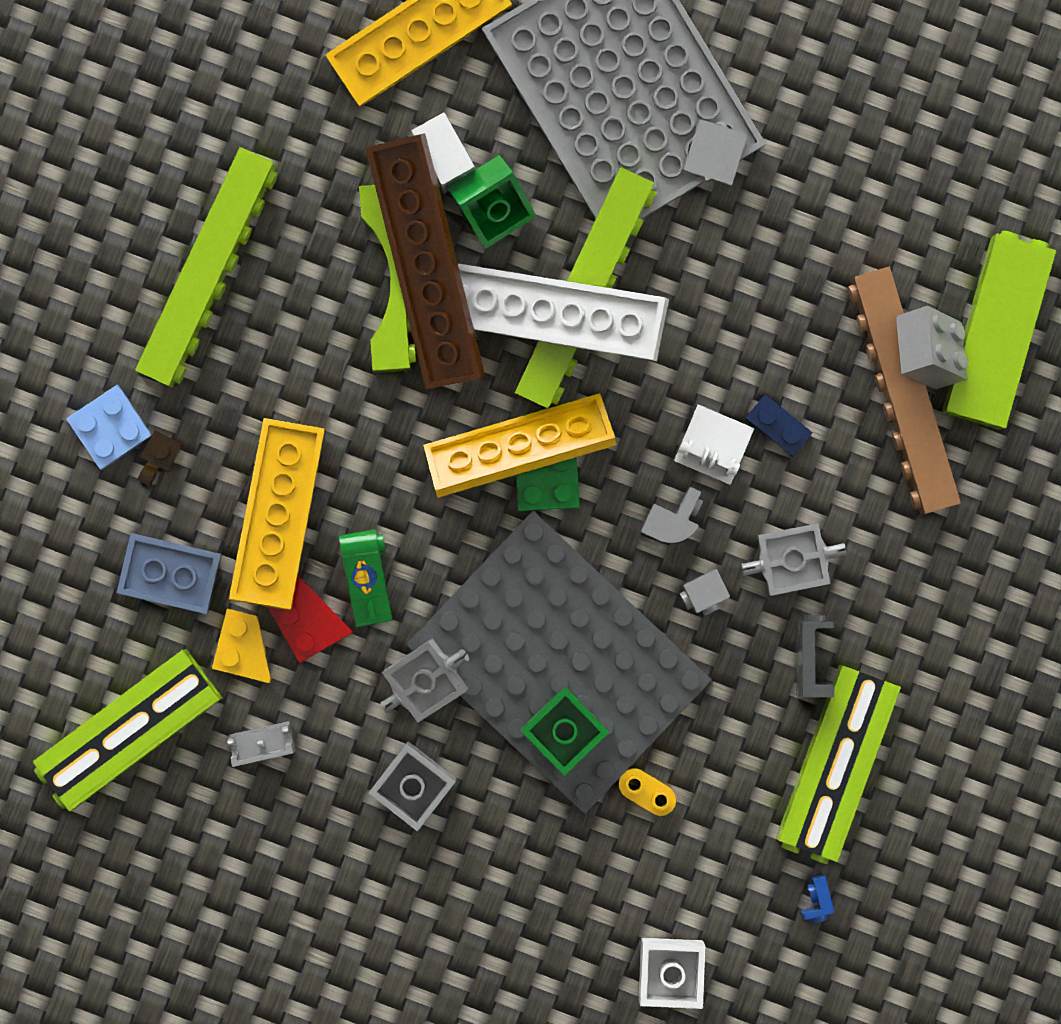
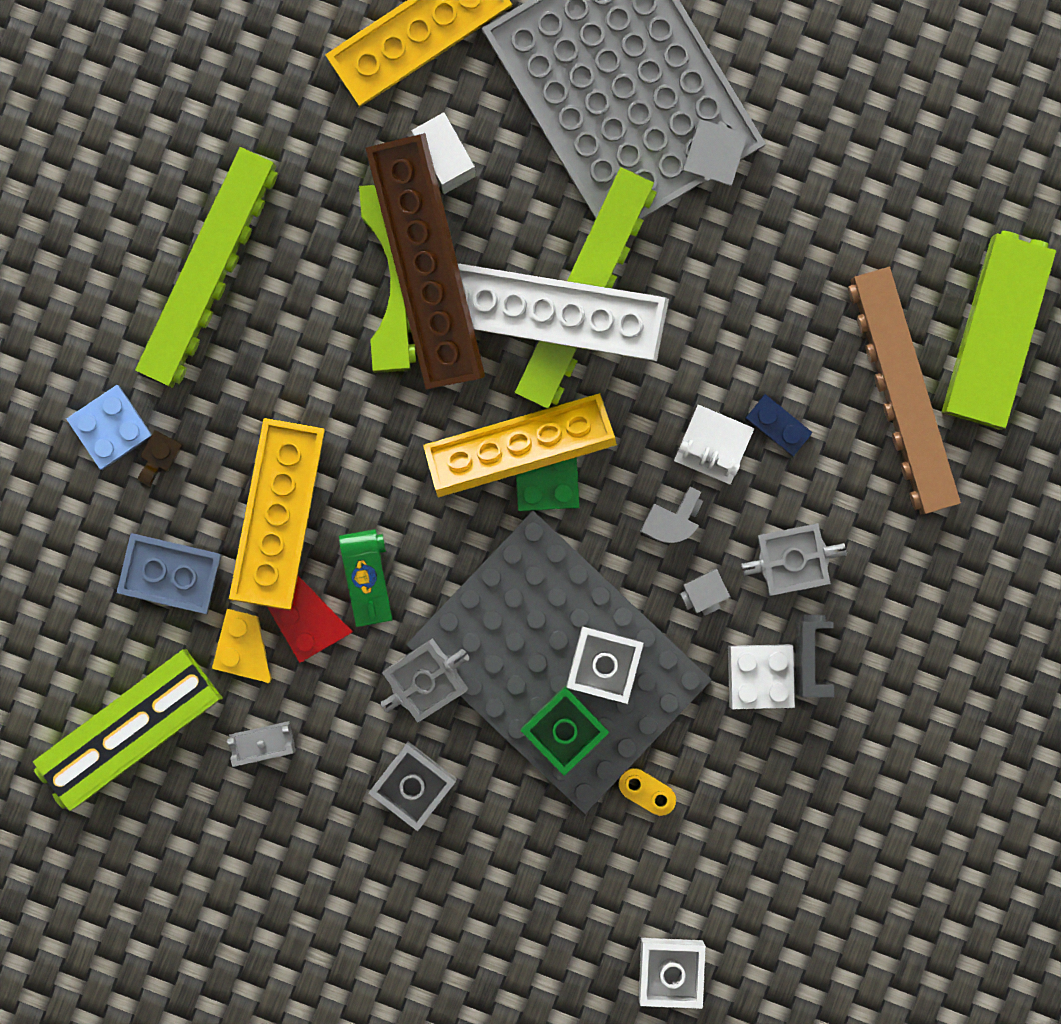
(492, 201): green brick -> none
(604, 665): none -> white brick
(761, 676): none -> white brick
(818, 893): blue bracket -> none
(837, 765): brick -> none
(931, 347): light grey brick -> none

